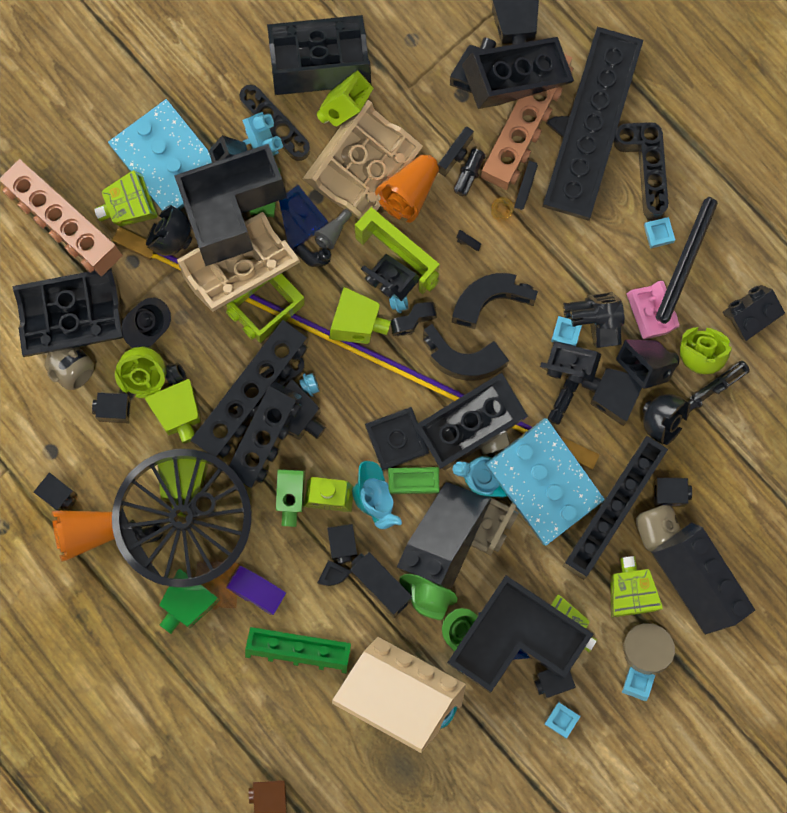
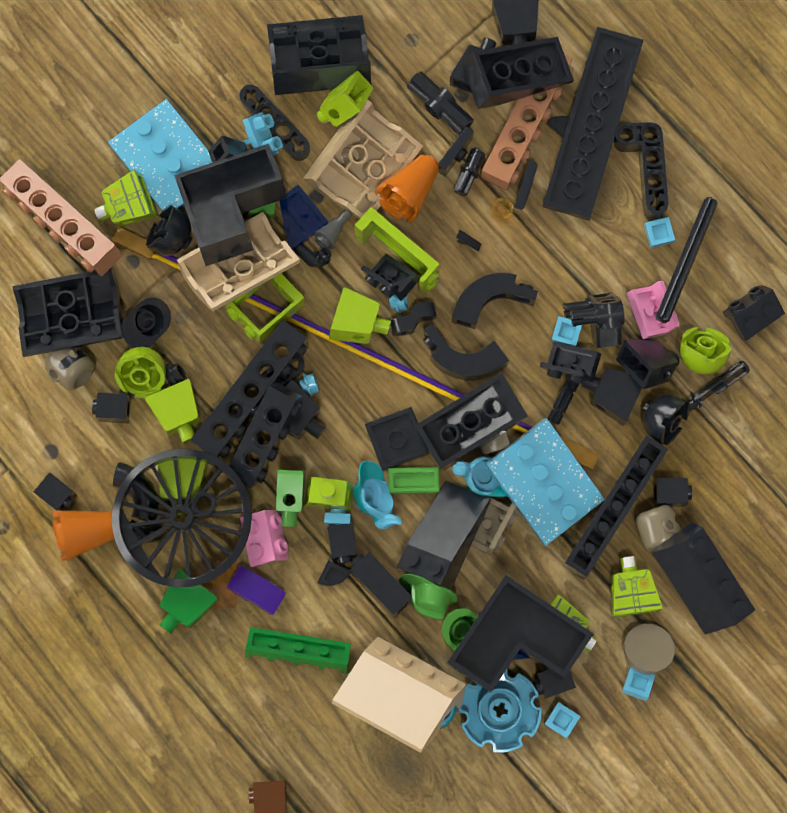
(138, 496): none -> black cylinder
(266, 539): none -> bright pink bracket
(337, 518): none -> medium azure plate
(439, 103): none -> black piece
(507, 731): none -> medium azure piece

